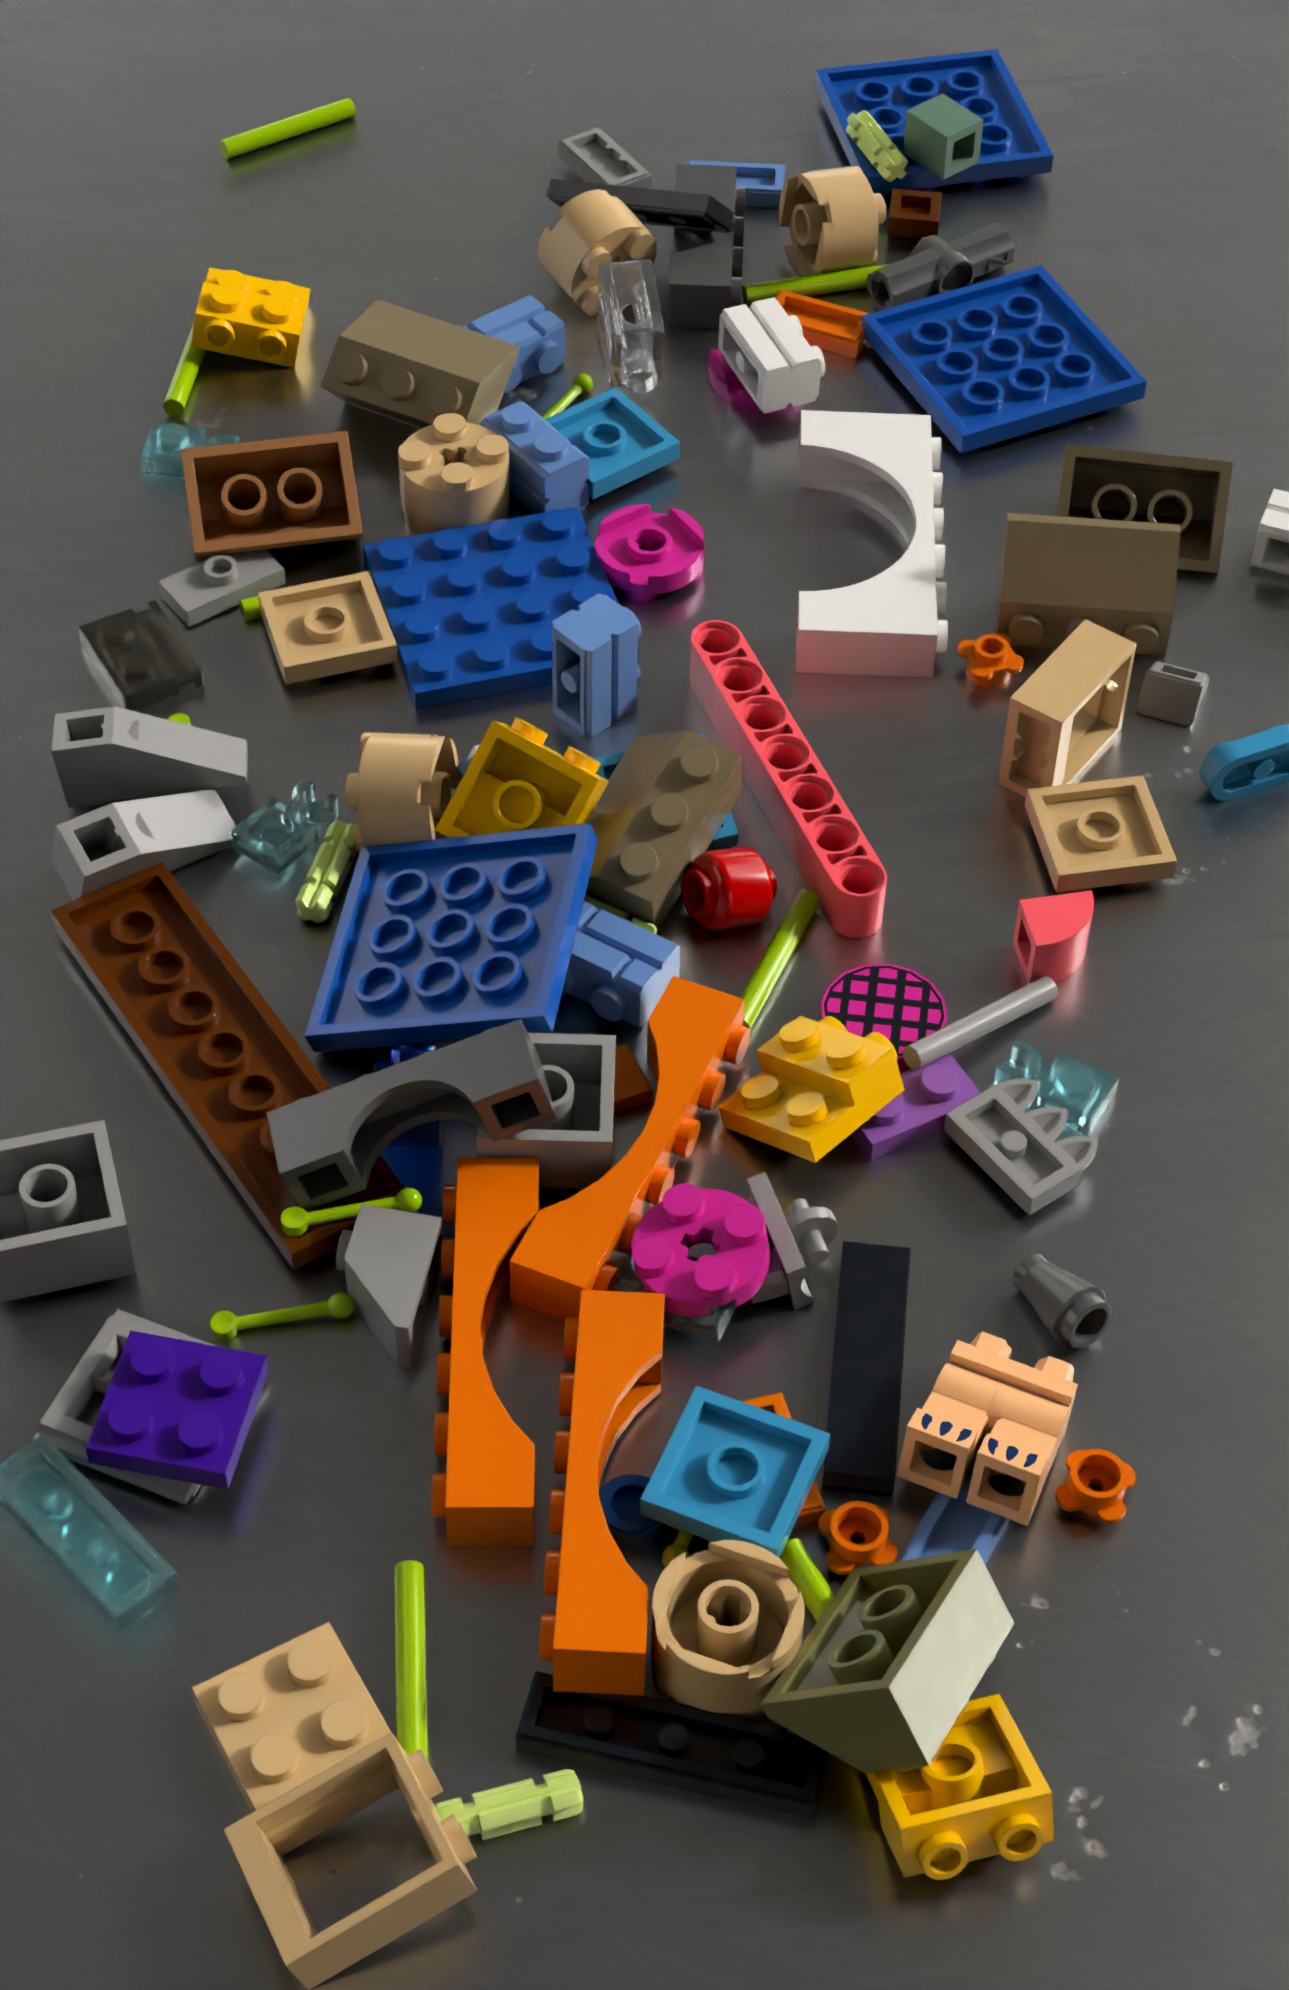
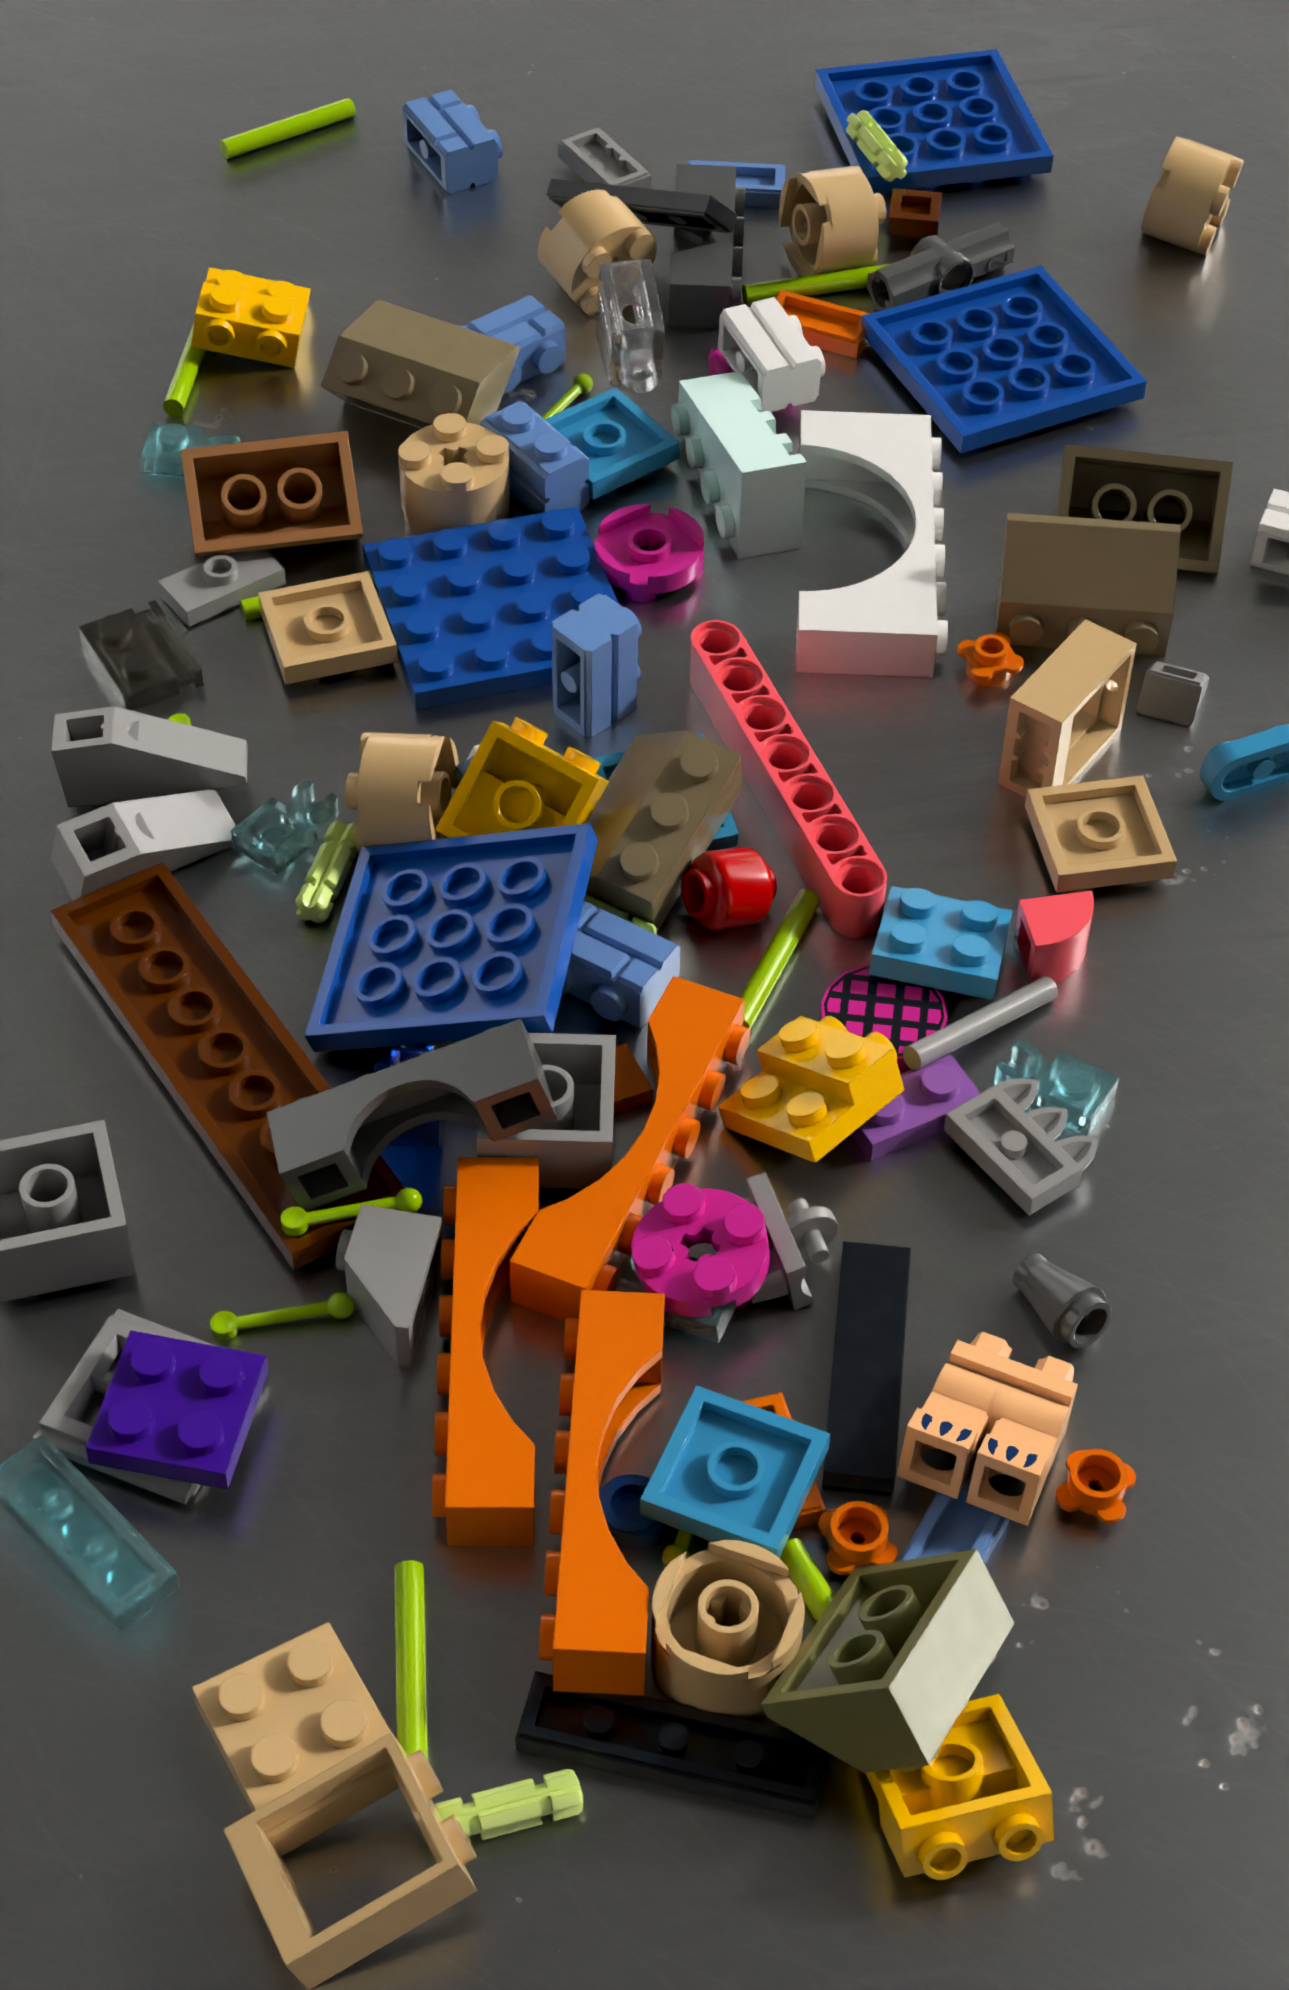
(451, 141): none -> medium blue brick
(742, 464): none -> light aqua wedge
(941, 942): none -> dark azure plate
(943, 136): sand green brick -> none
(1191, 195): none -> tan brick

